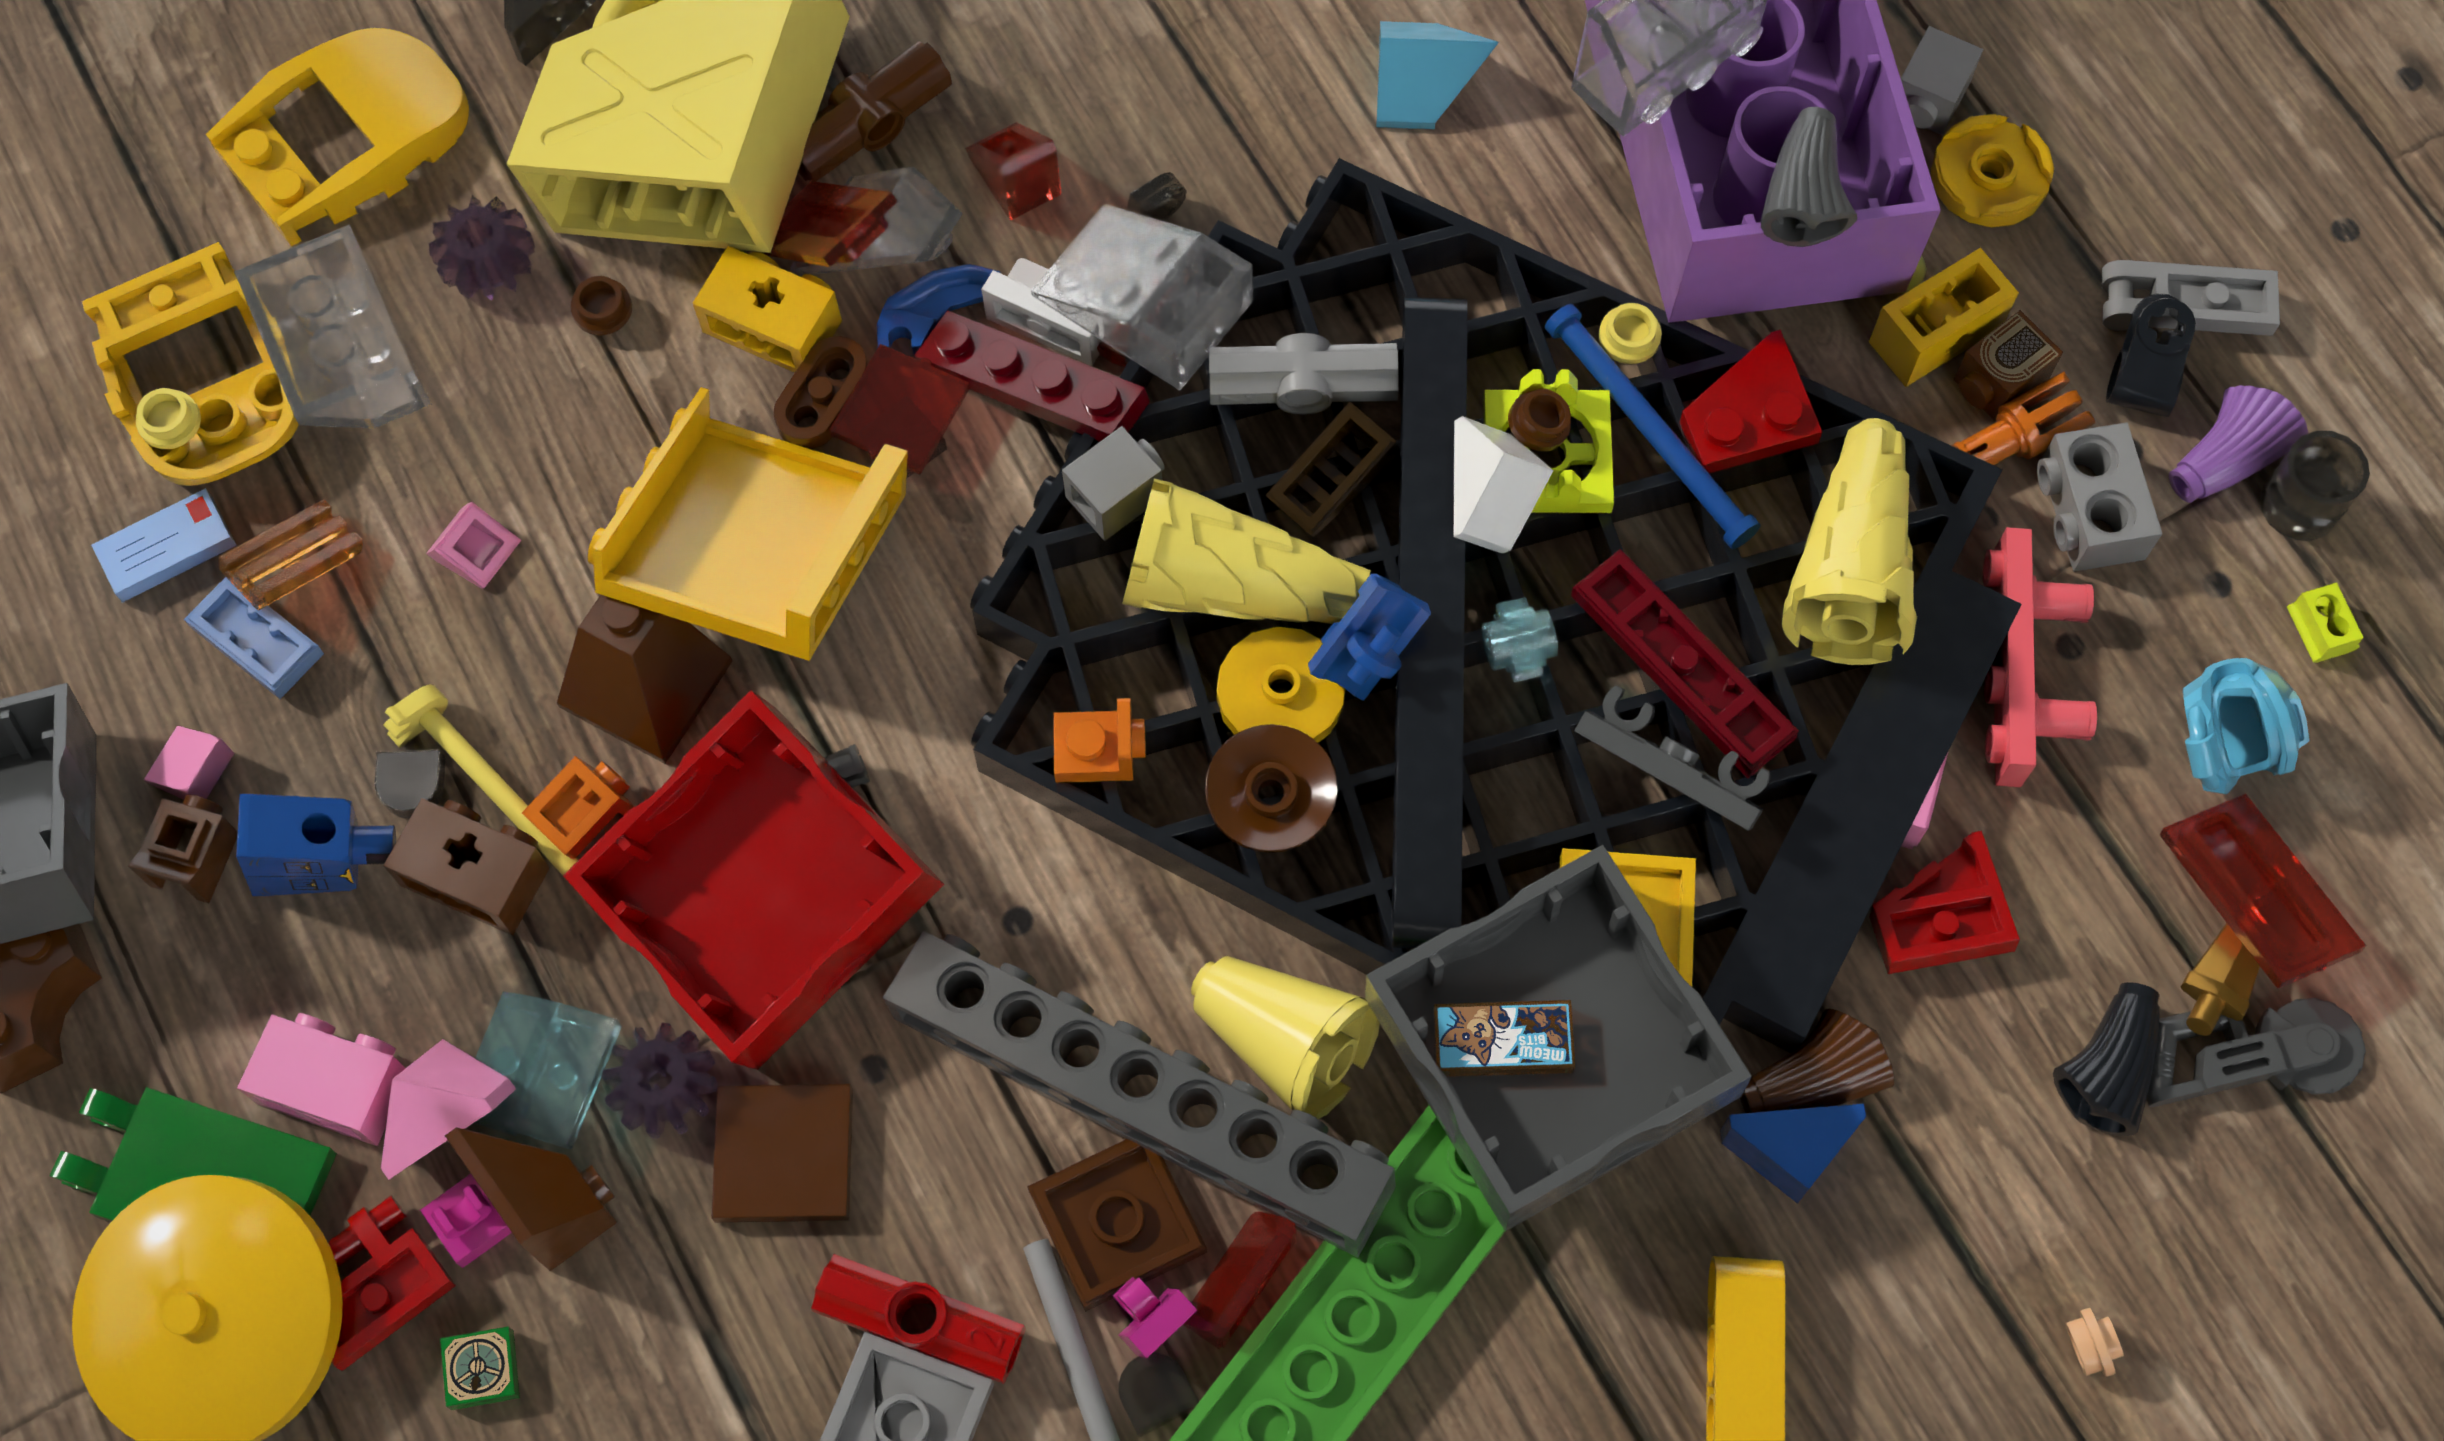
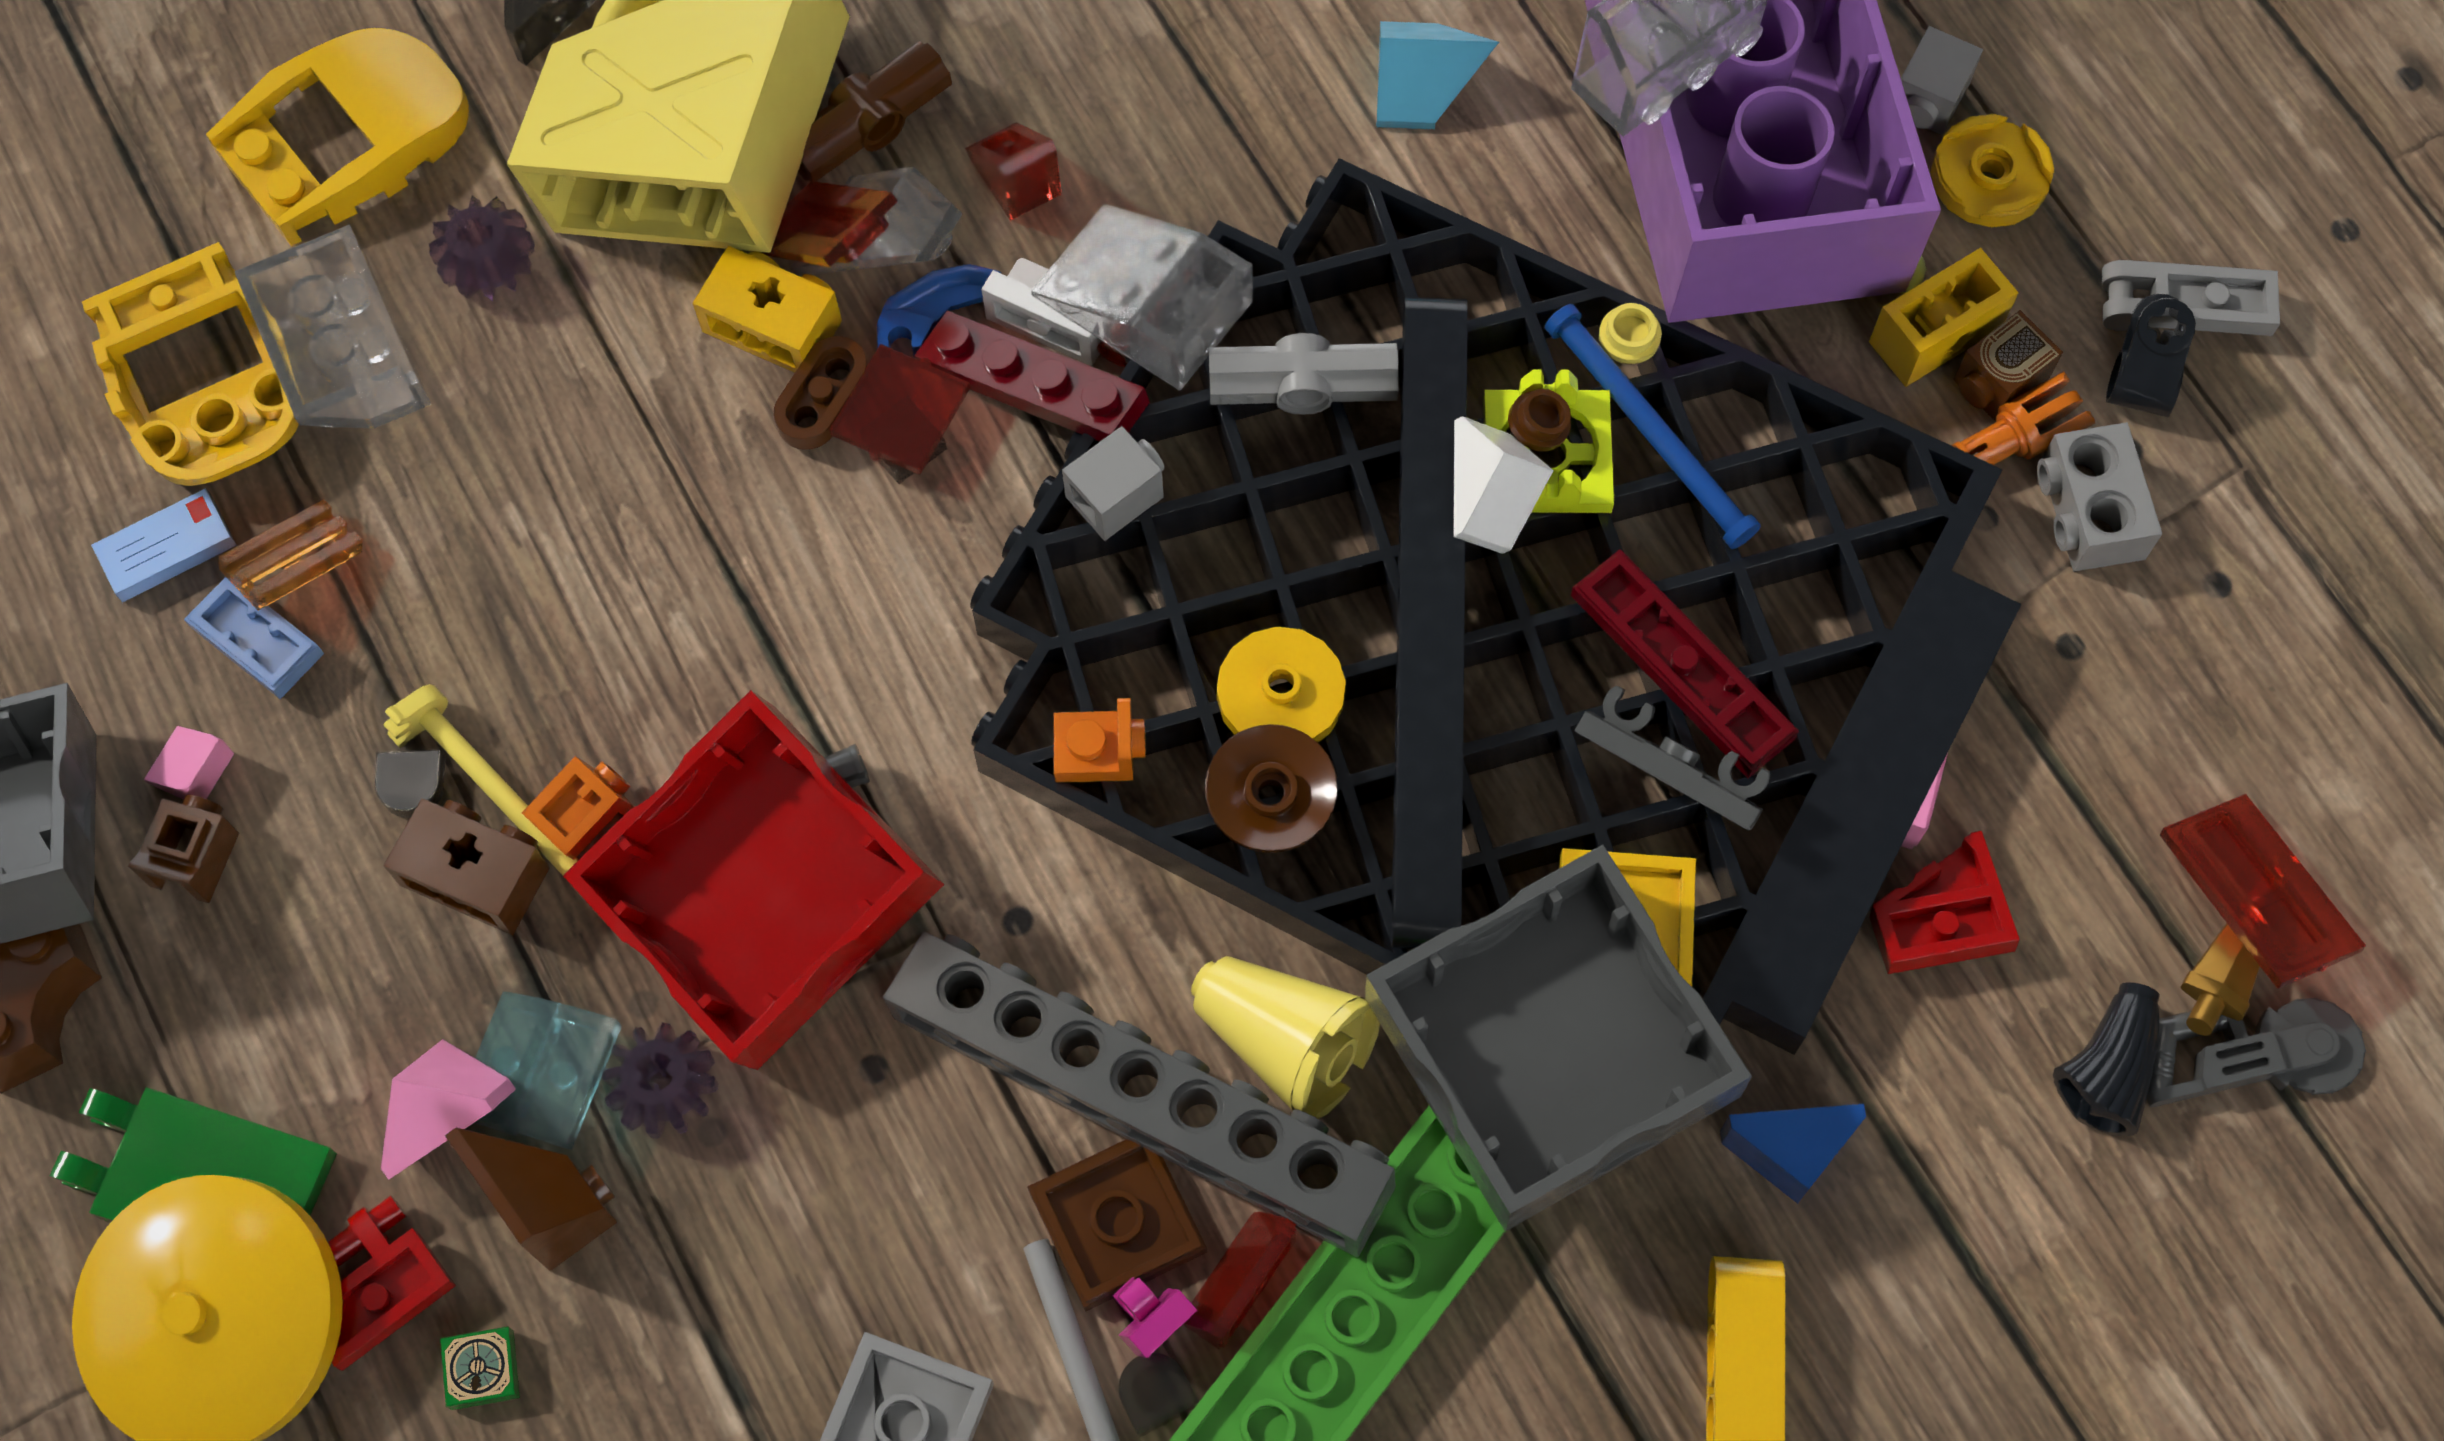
(167, 418): light yellow plate -> none
(305, 844): blue torso -> none
(322, 1077): bright pink brick -> none
(465, 1221): dark pink tile -> none
(474, 545): bright pink slope -> none
(601, 305): reddish brown plate -> none
(640, 675): reddish brown slope -> none
(746, 531): yellow panel -> none
(782, 1153): reddish brown tile -> none
(878, 1301): red piece -> none
(1158, 197): clear smoke tile -> none
(1233, 565): light yellow cone -> none
(1347, 423): dark brown slope -> none
(1369, 637): blue hips -> none
(1504, 1038): tile -> none
(1519, 639): clear light blue gear -> none
(1752, 410): red wing -> none
(1805, 190): dark grey piece -> none
(1832, 1067): reddish brown piece -> none
(1857, 562): light yellow cone -> none
(2011, 681): coral plate -> none
(2094, 1343): light nougat plate -> none
(2241, 723): medium azure helmet -> none
(2248, 435): medium lavender piece -> none
(2313, 625): neon yellow piece -> none
(2314, 485): clear smoke wheel -> none

